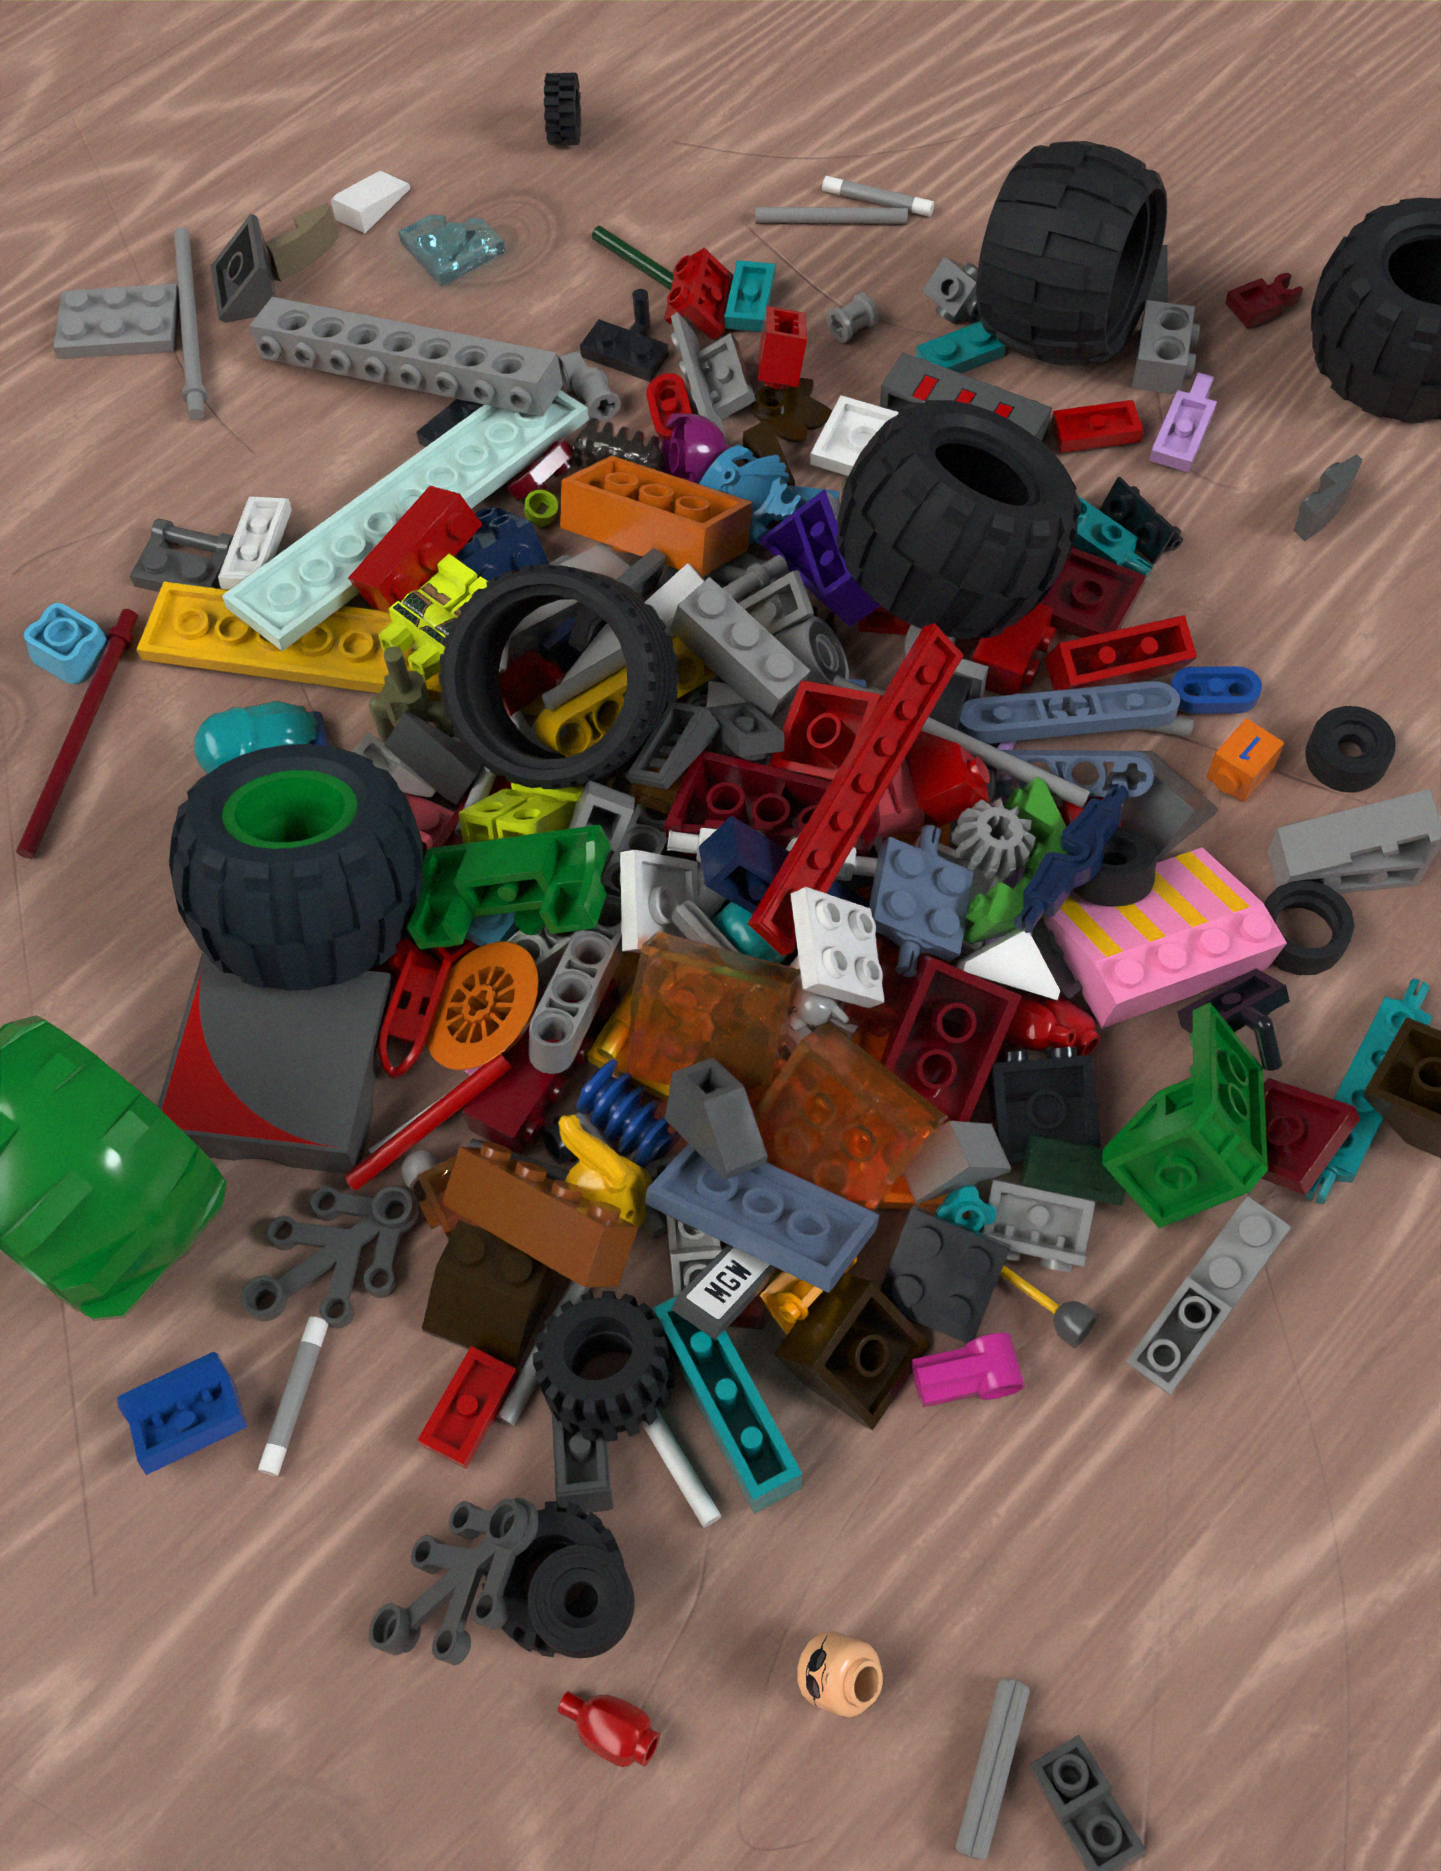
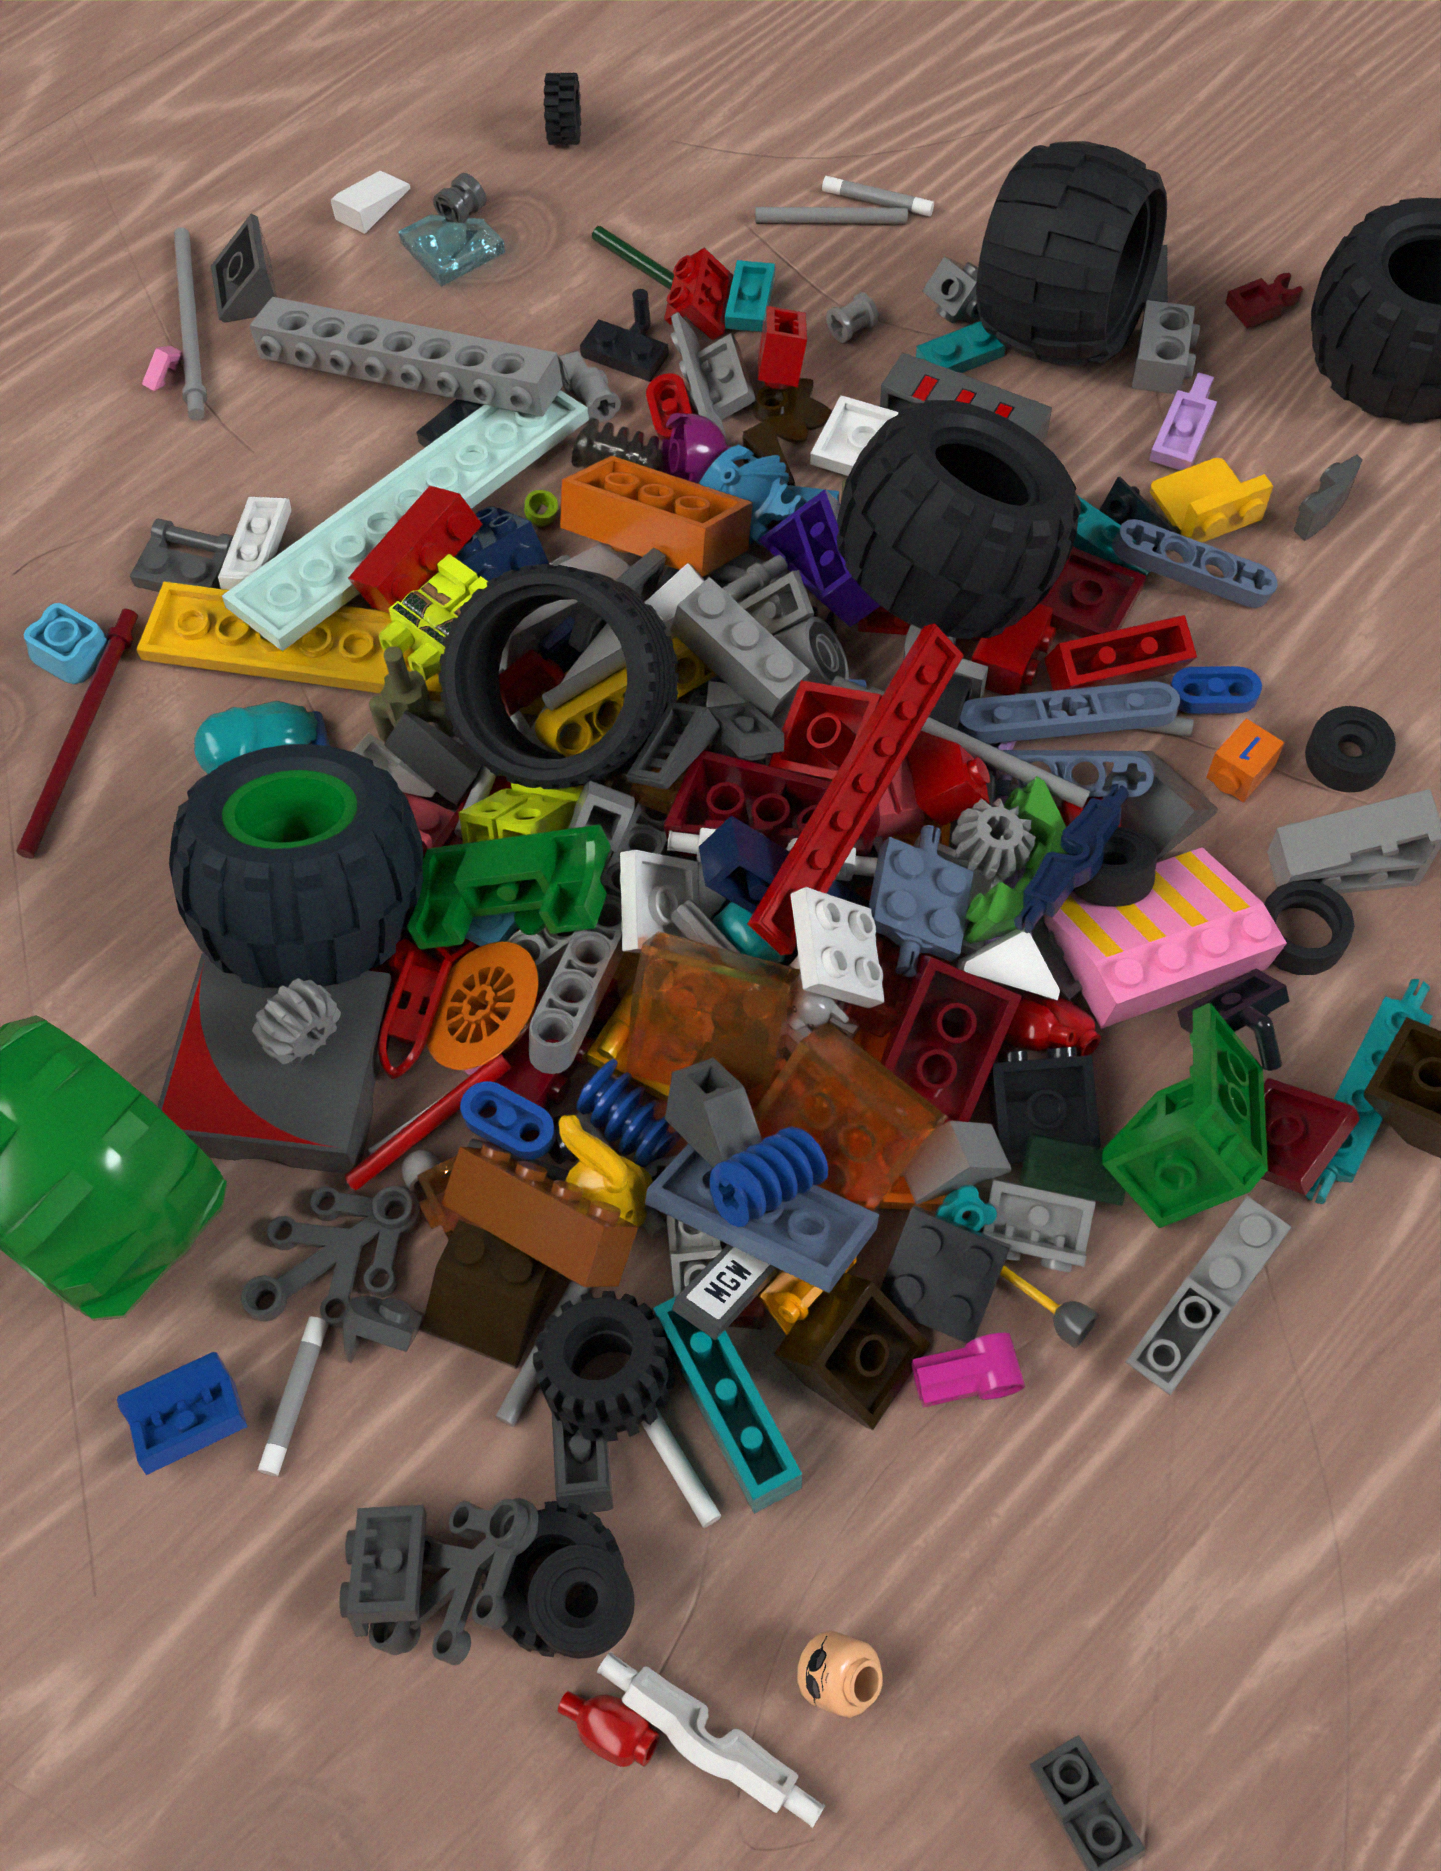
(117, 321): light grey plate -> none
(162, 359): none -> bright pink tile
(296, 1021): none -> light grey gear
(305, 244): dark tan slope -> none
(379, 1320): none -> dark grey plate
(385, 1566): none -> dark grey bracket
(460, 199): none -> dark grey wheel
(468, 1407): red plate -> none
(511, 1121): none -> blue plate
(553, 461): dark red plate -> none
(728, 1757): none -> white piece
(767, 1175): none -> blue piece
(992, 1769): light grey axle -> none
(1096, 426): red plate -> none
(1193, 568): none -> sand blue beam
(1210, 499): none -> yellow bracket

